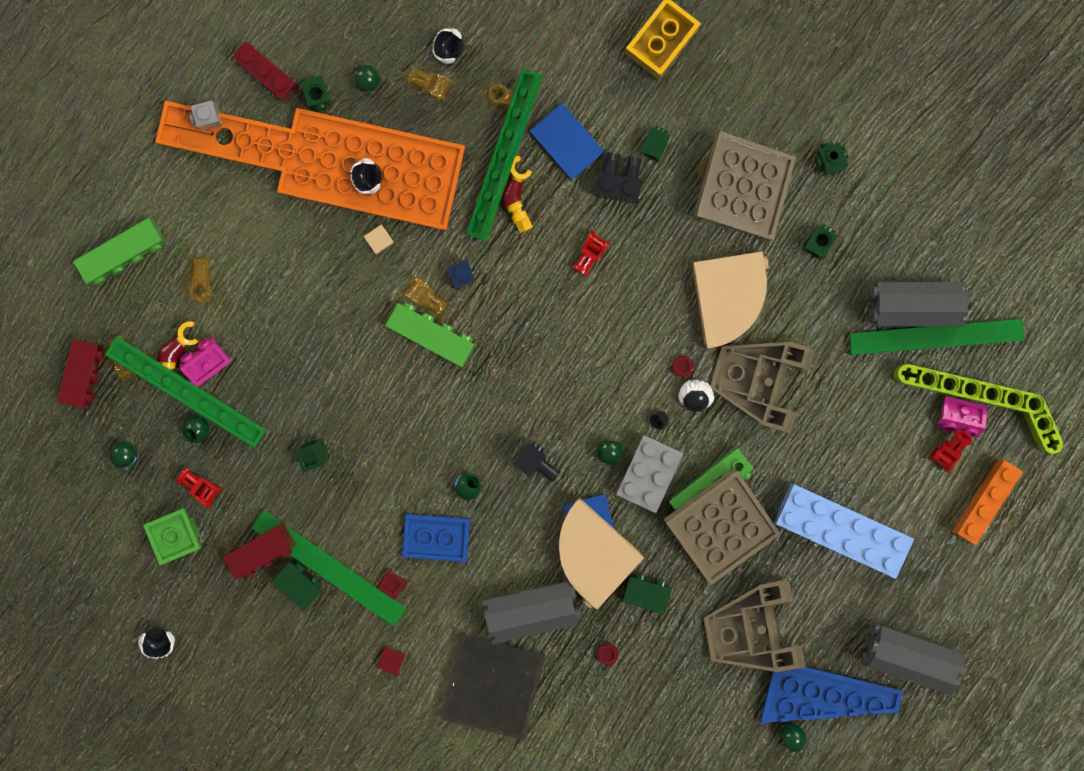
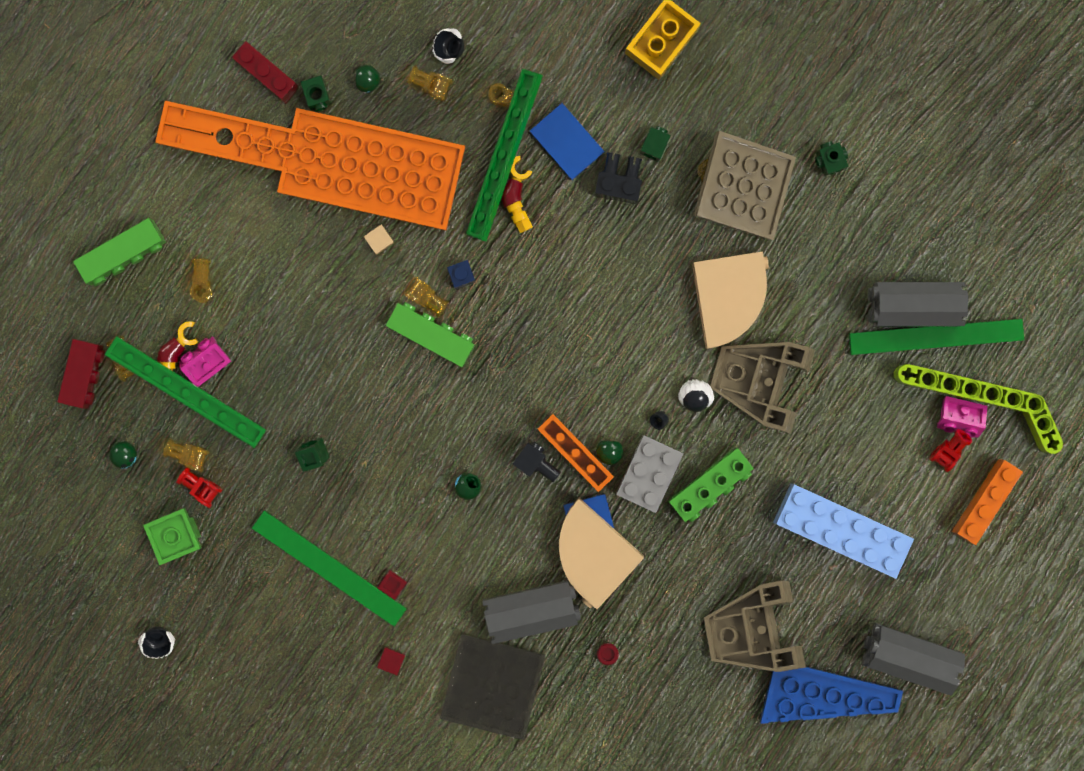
(189, 455): none -> clear yellow connector
(195, 429): dark green piece -> none
(205, 116): light grey brick -> none
(259, 551): dark red brick -> none
(298, 584): dark green brick -> none
(366, 176): black hair -> none
(436, 537): blue tile -> none
(575, 452): none -> orange brick
(591, 252): red connector -> none
(646, 593): dark green brick -> none
(682, 366): dark red tile -> none
(722, 526): dark tan plate -> none
(793, 738): dark green piece -> none
(813, 248): dark green brick -> none

